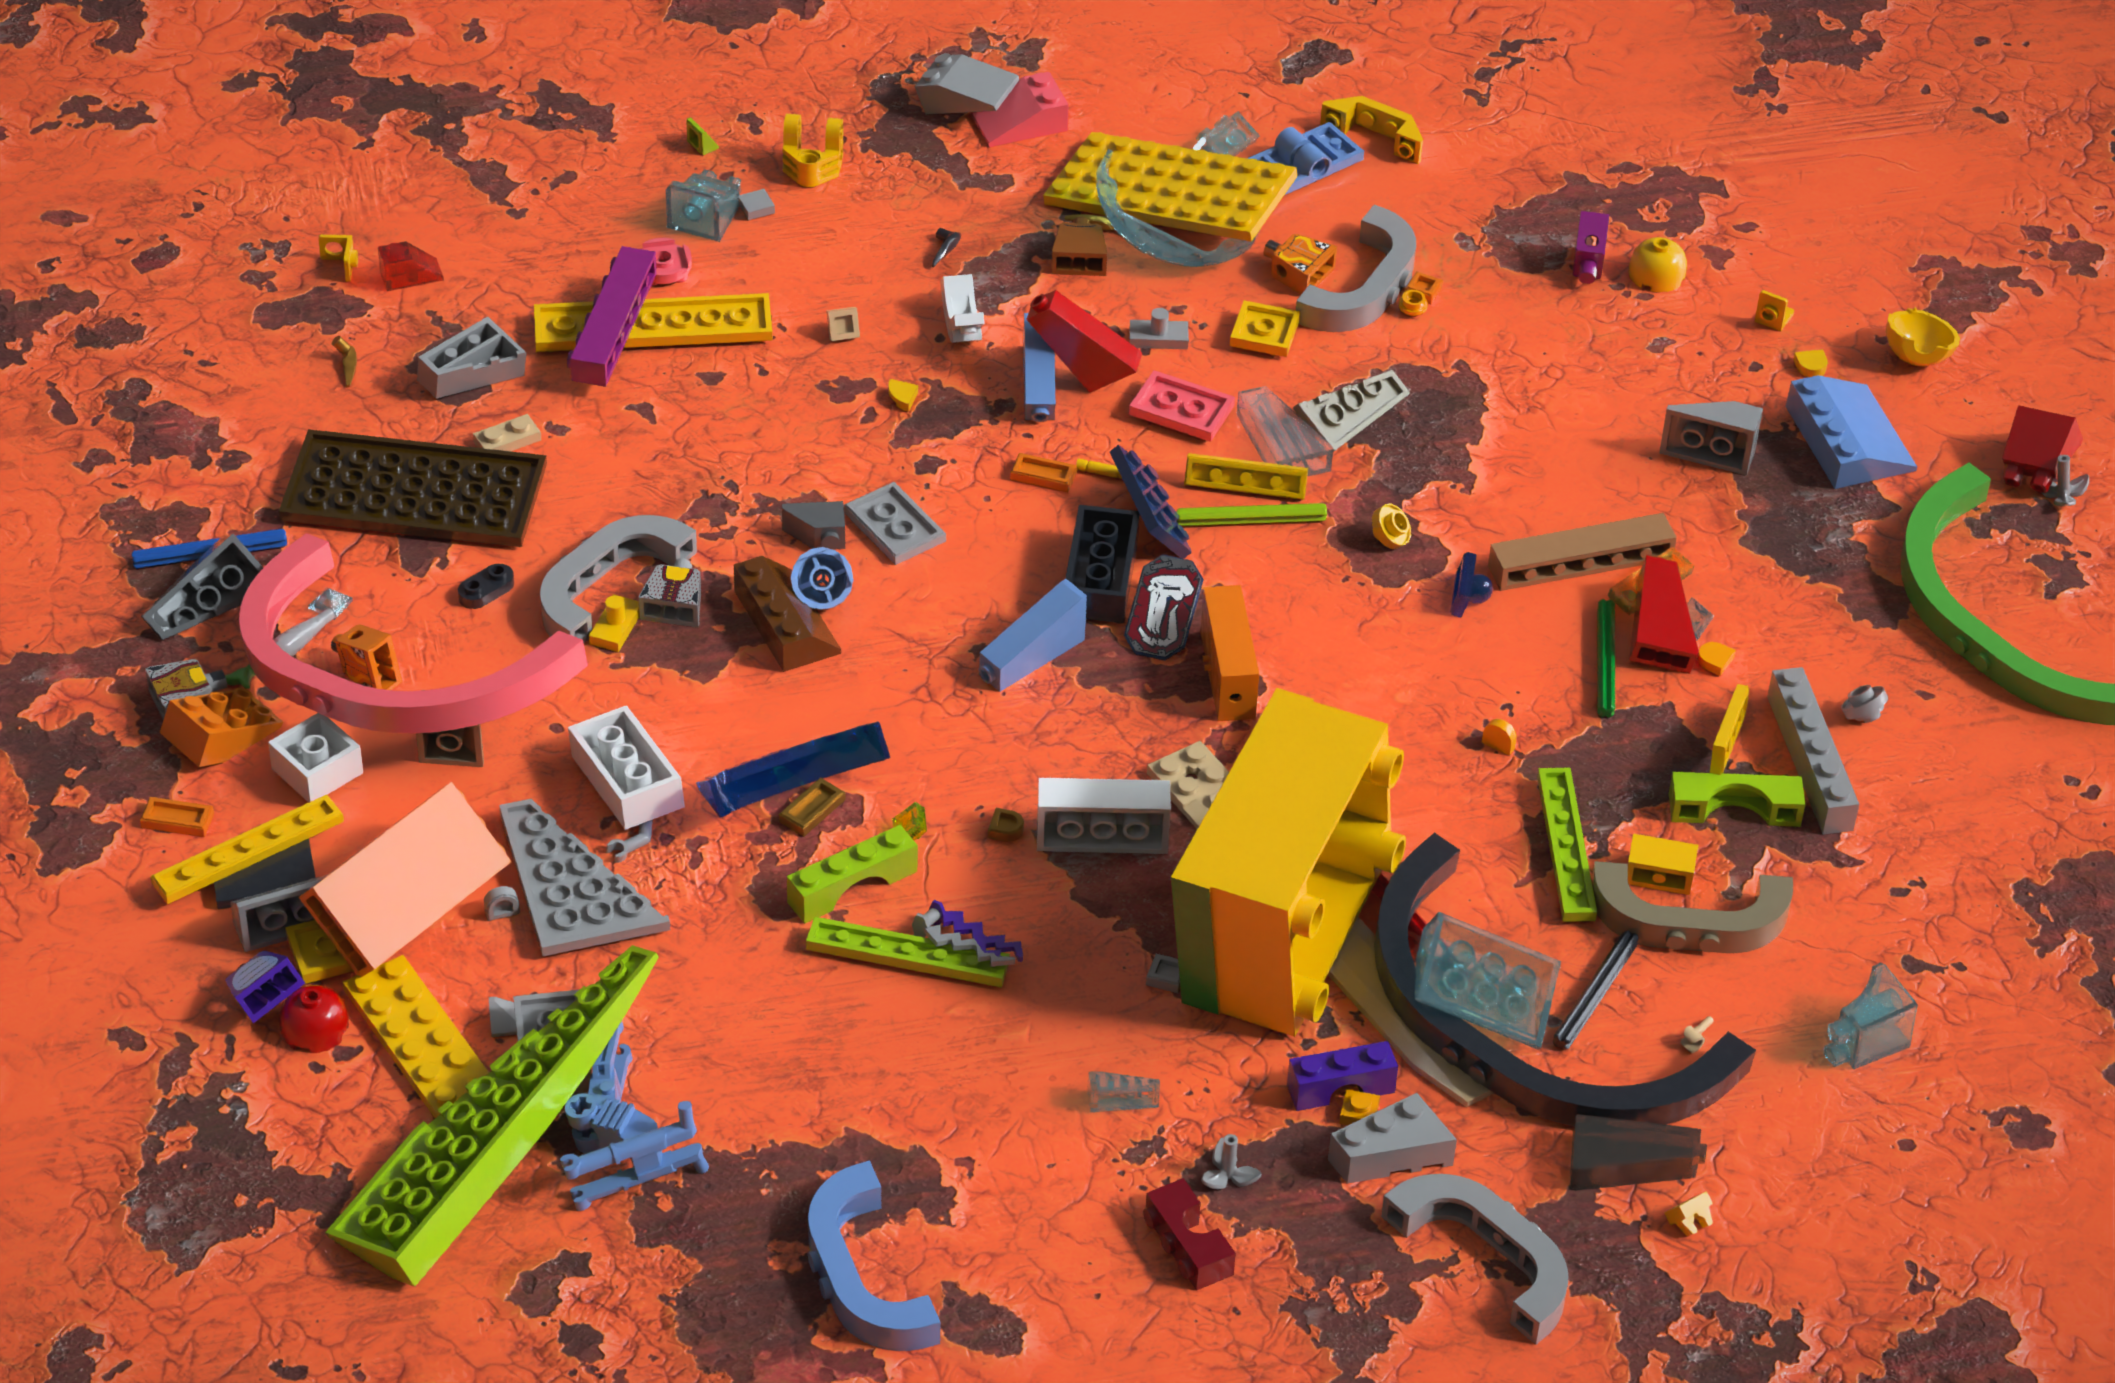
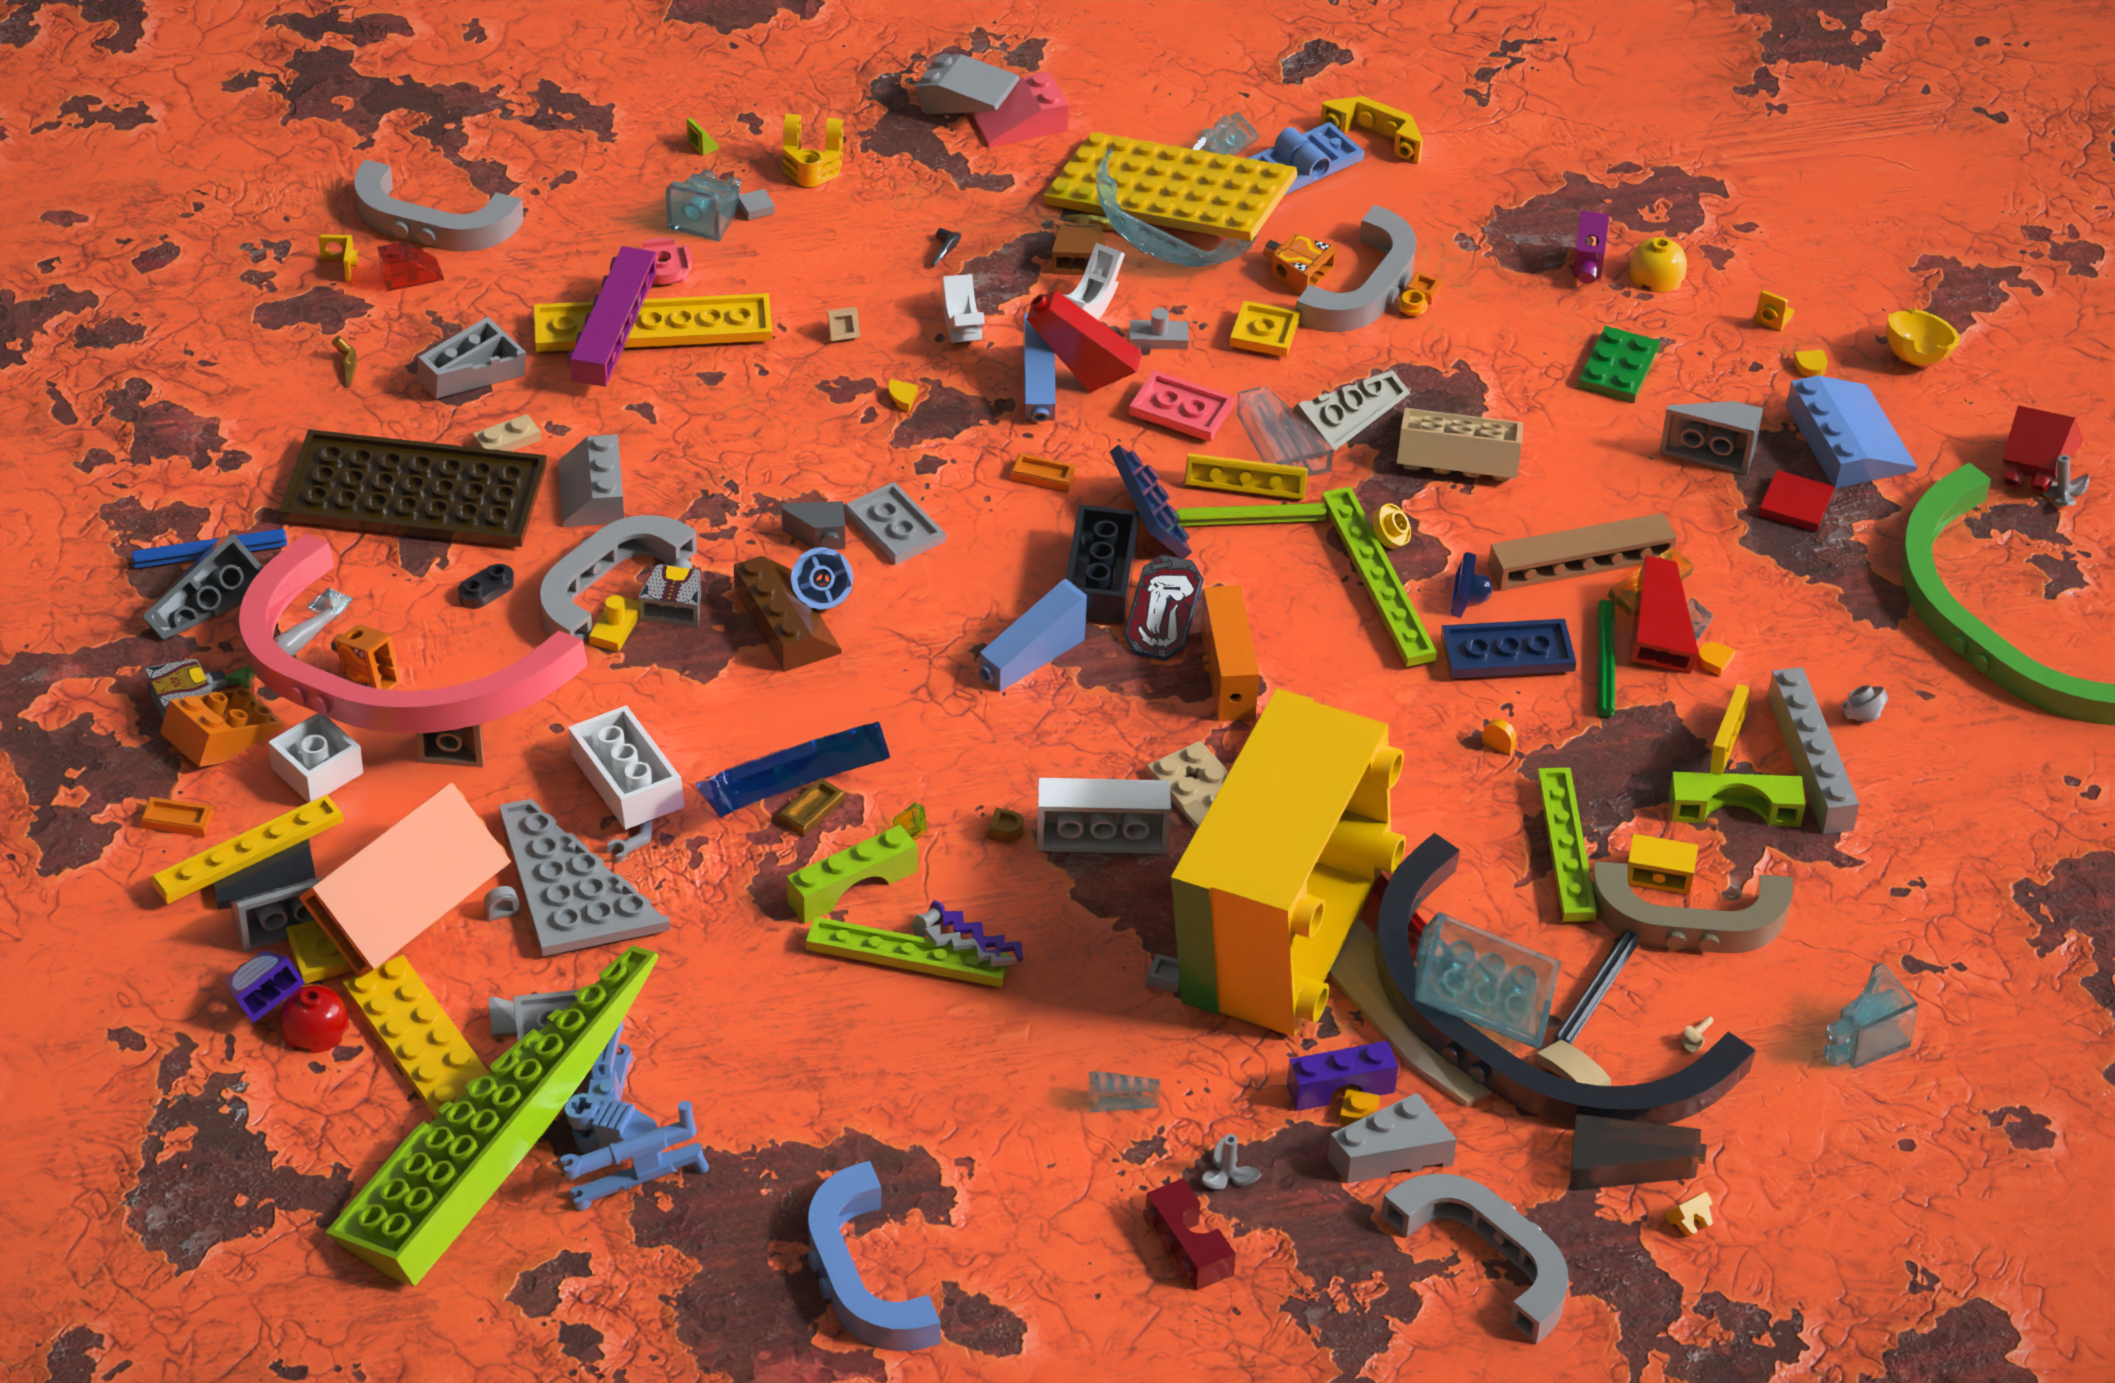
(428, 225): none -> light grey arch
(591, 482): none -> light grey slope
(1098, 468): yellow wheel -> none
(1099, 281): none -> white arch
(1379, 577): none -> lime plate
(1460, 444): none -> tan slope
(1508, 648): none -> dark blue plate
(1572, 1064): none -> tan slope
(1619, 364): none -> green plate
(1796, 500): none -> red tile

